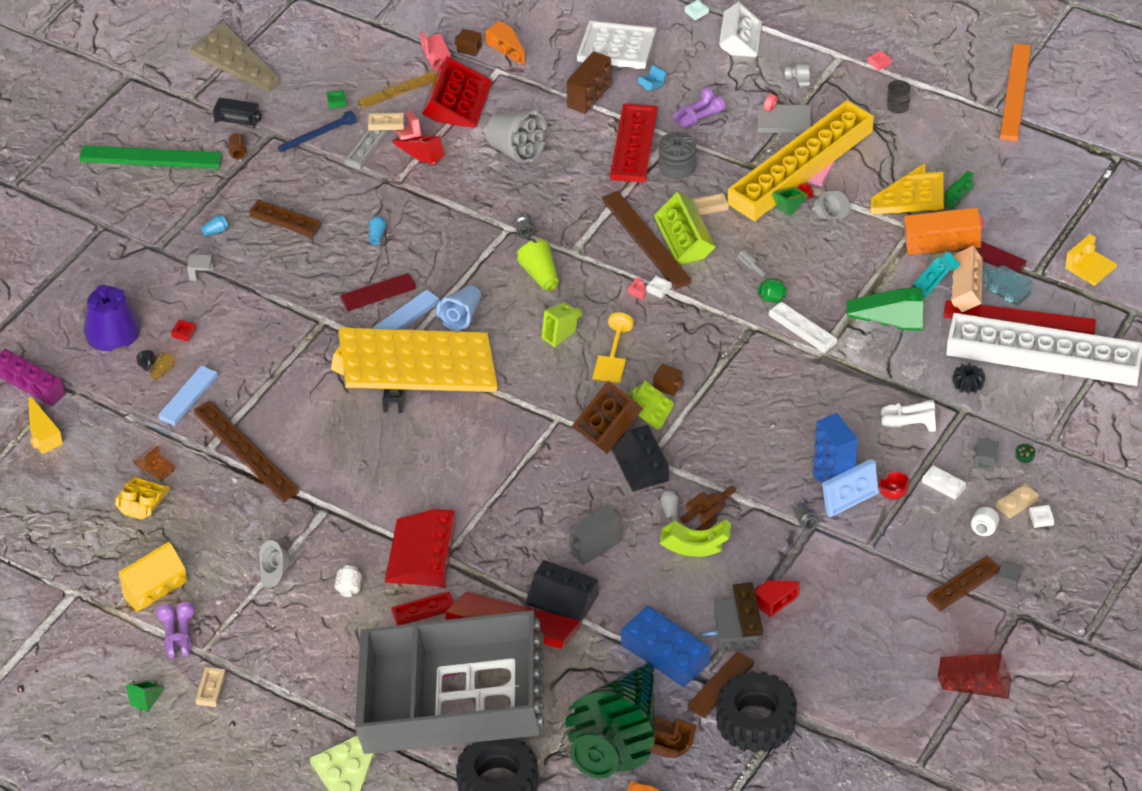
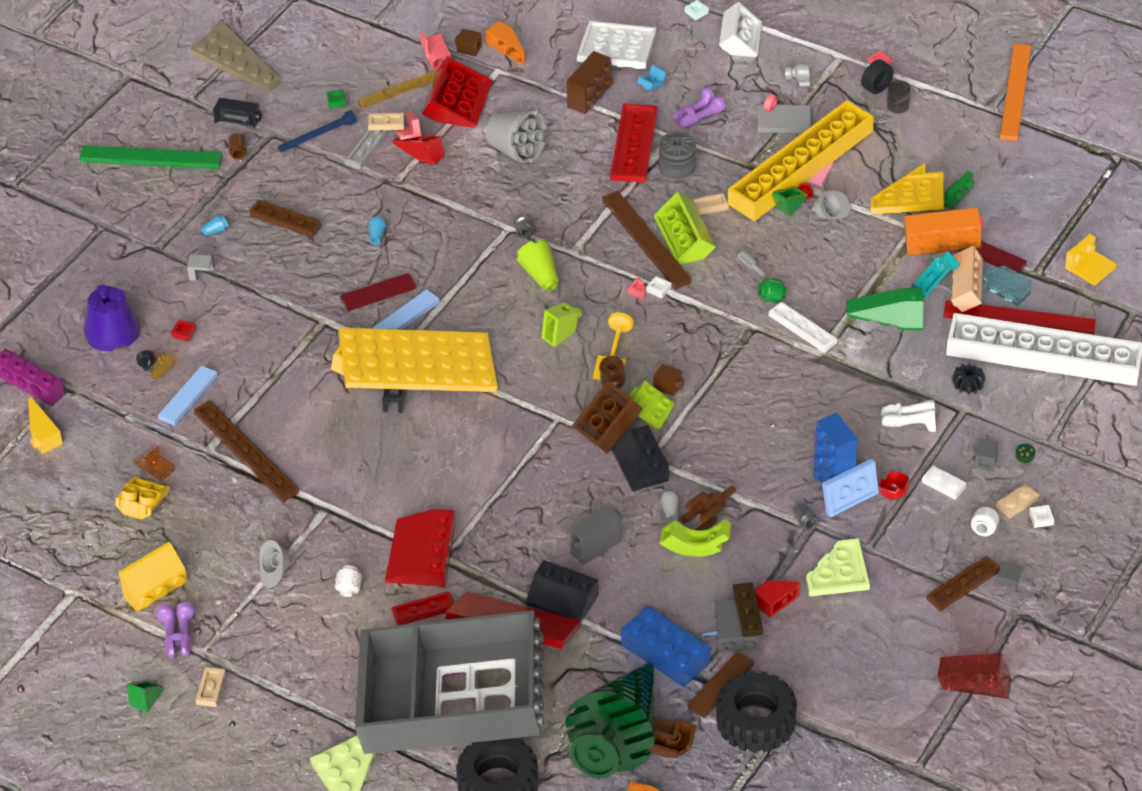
(459, 308): light blue cone -> none
(612, 370): none -> reddish brown wheel
(839, 571): none -> yellowish green plate
(877, 76): none -> black tyre

